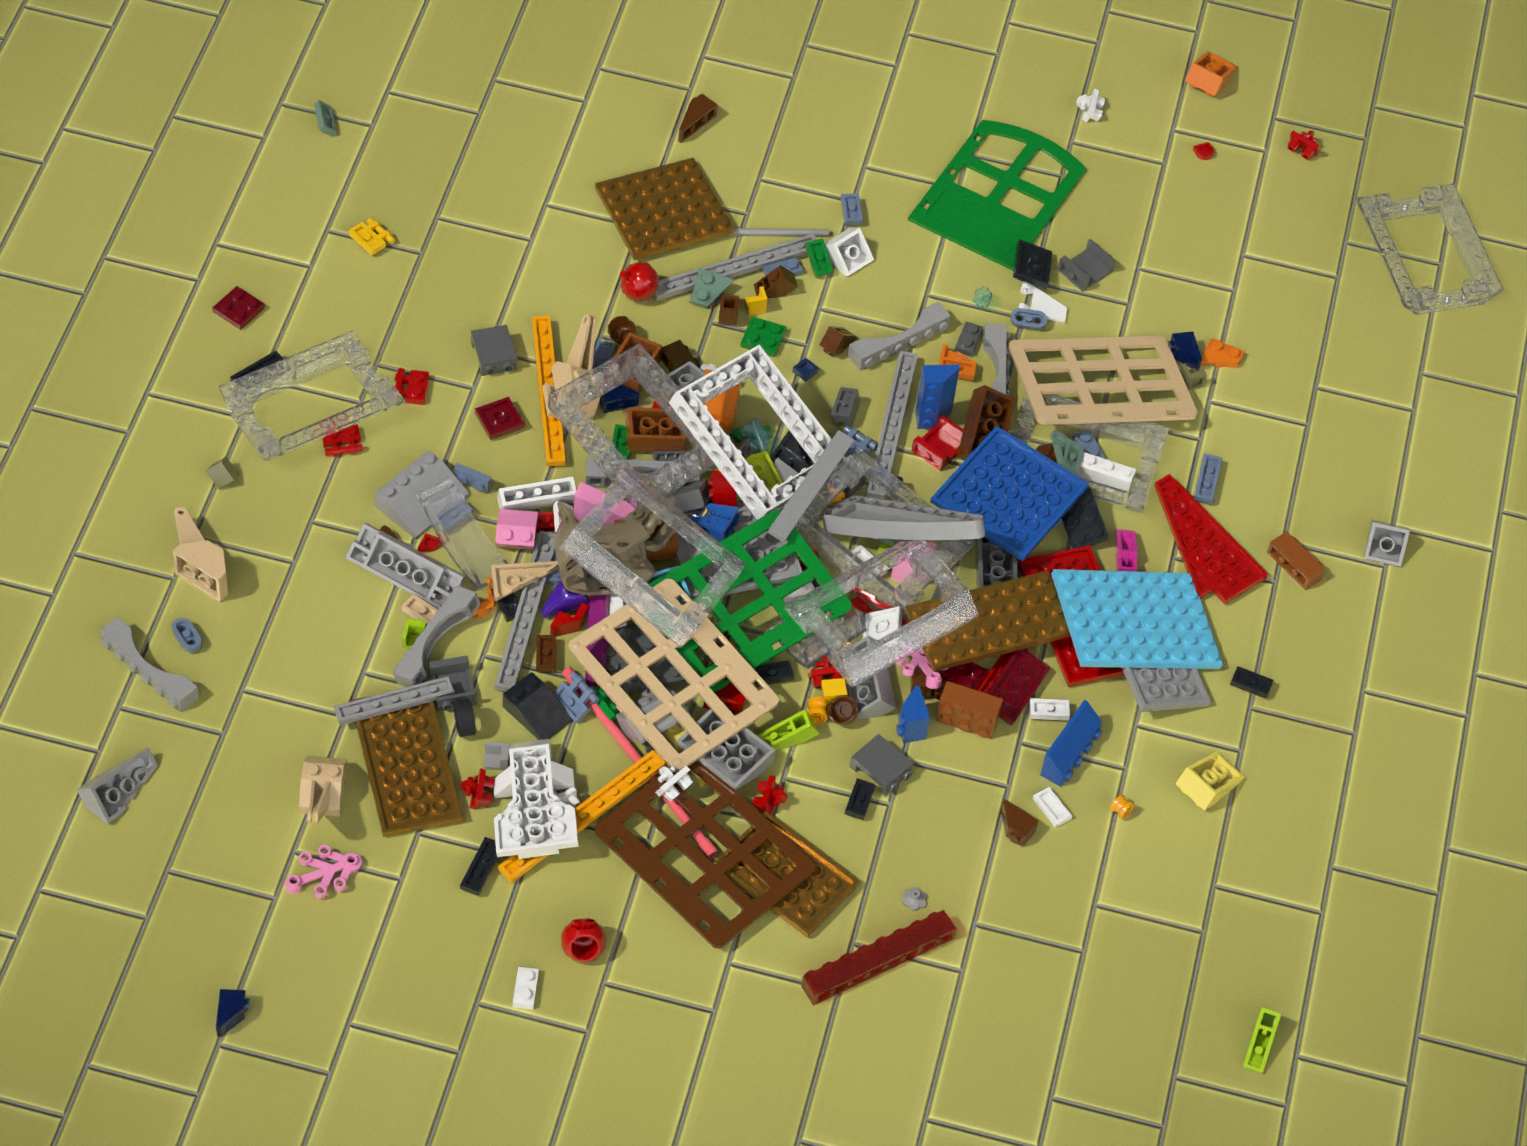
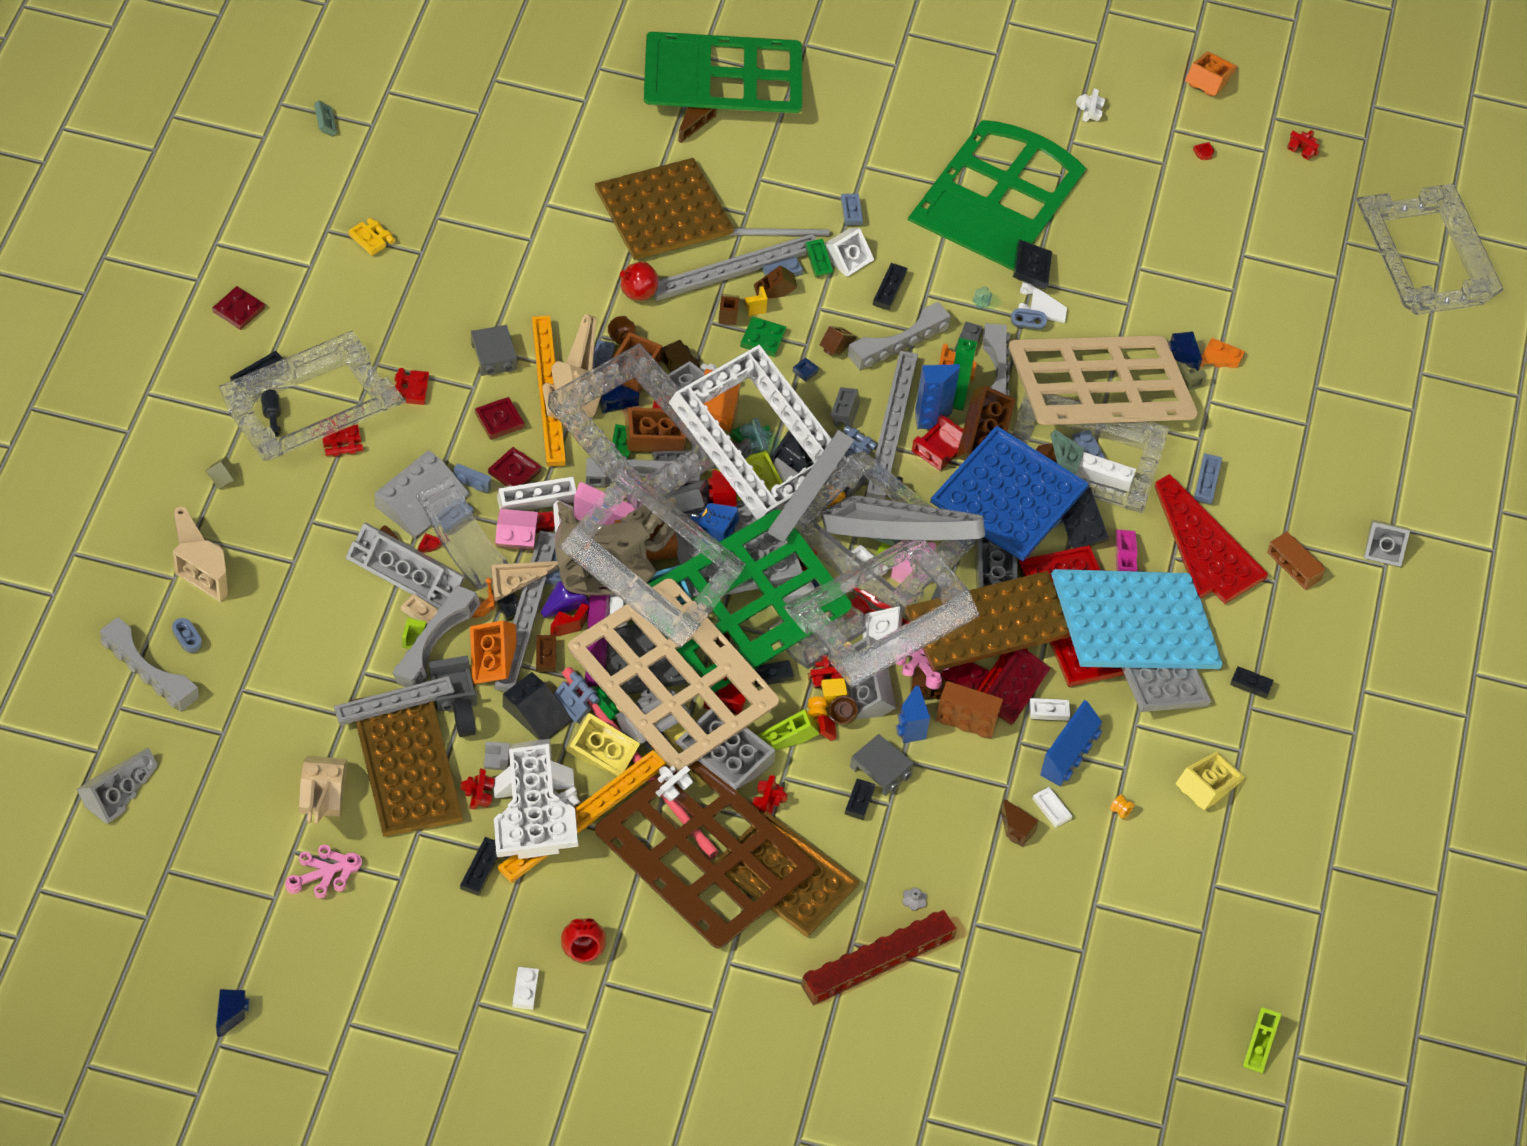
(271, 409): none -> black piece
(492, 651): none -> orange slope
(514, 468): none -> dark red plate
(602, 745): none -> light yellow slope
(681, 72): none -> green door
(708, 287): sand green wing -> none
(827, 727): none -> red tile
(890, 286): none -> black plate
(965, 357): none -> green slope
(1087, 266): dark grey panel -> none

